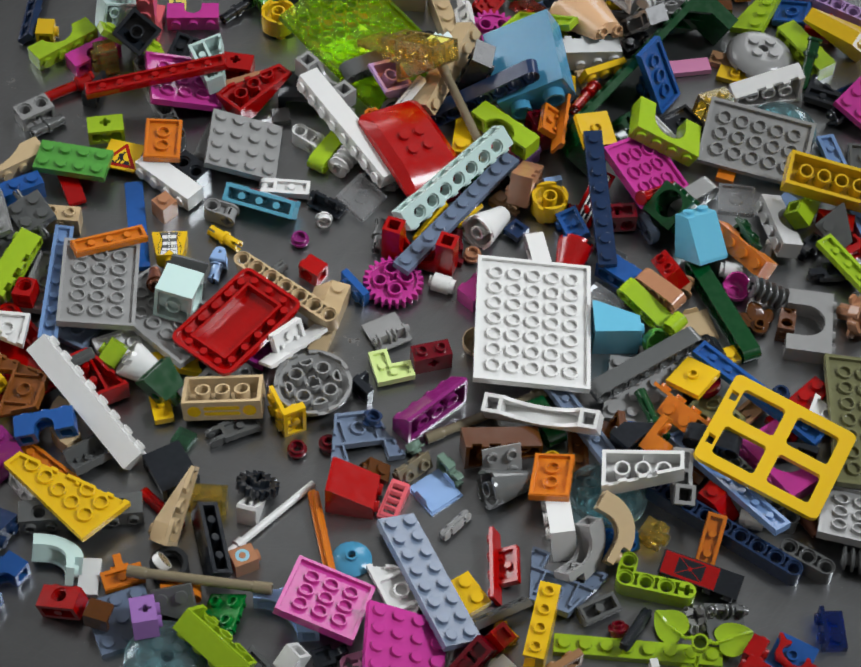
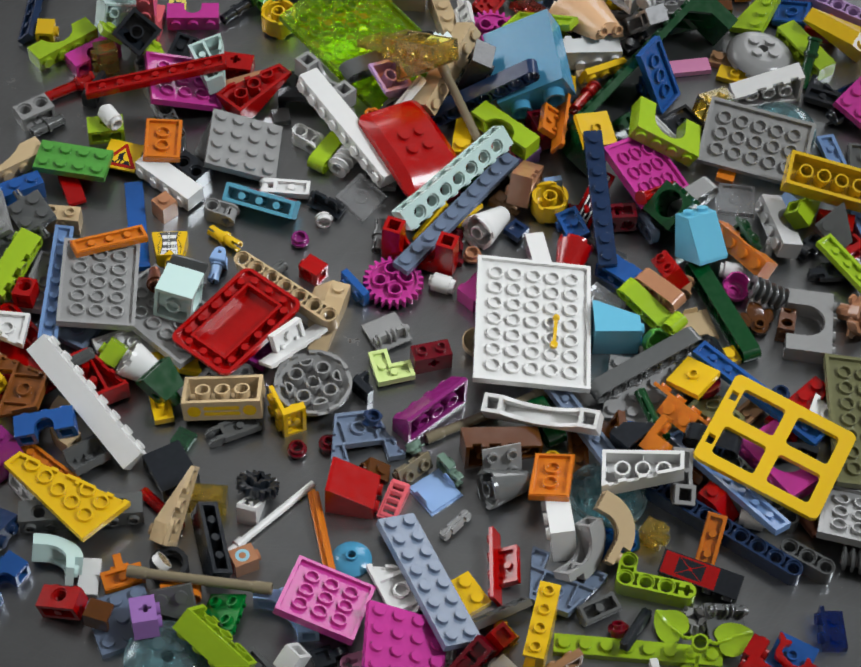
(110, 117): none -> white brick
(553, 345): none -> yellow hinge

